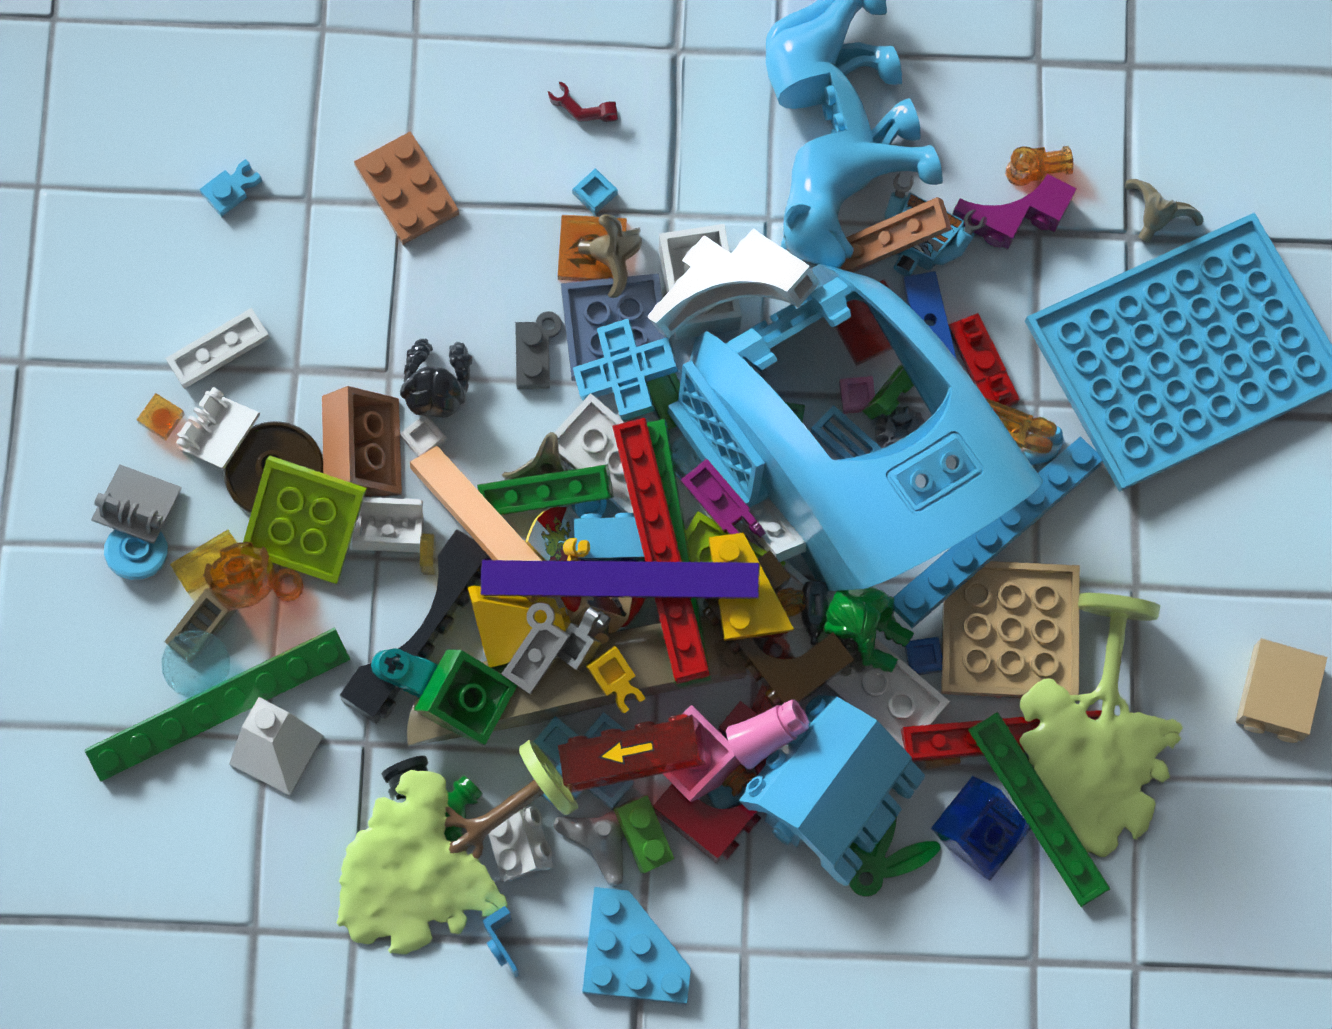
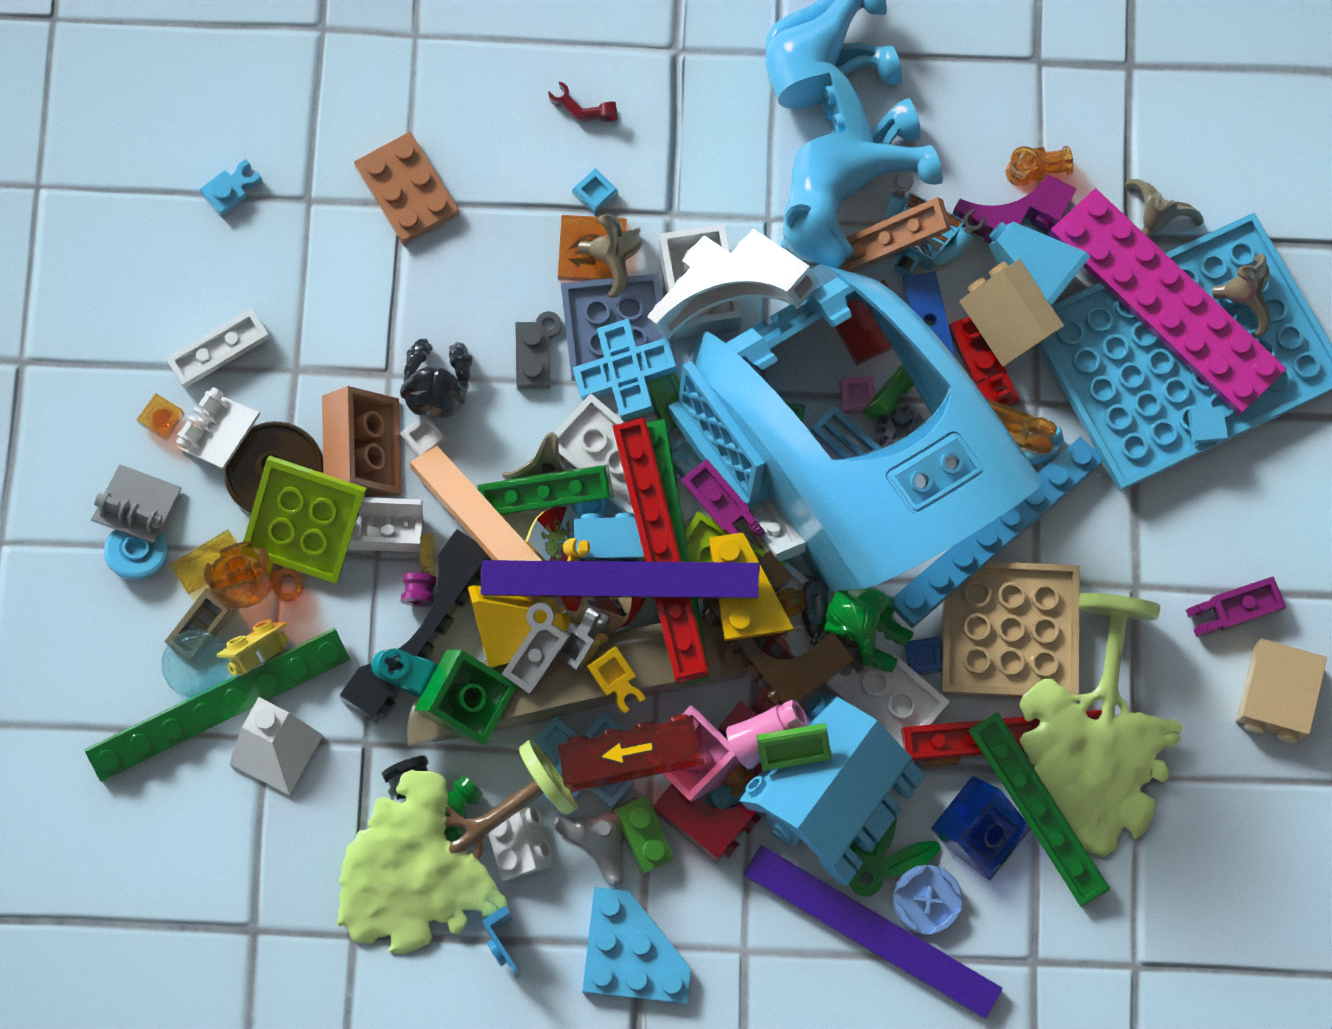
(264, 638): none -> light yellow hinge
(418, 589): none -> magenta wheel
(794, 747): none -> bright green tile
(873, 932): none -> dark purple tile
(927, 899): none -> light blue tile
(1010, 311): none -> tan brick
(1046, 259): none -> medium azure slope
(1169, 302): none -> dark pink plate
(1207, 425): none -> medium azure tile
(1239, 606): none -> magenta hinge
(1248, 289): none -> dark tan piece

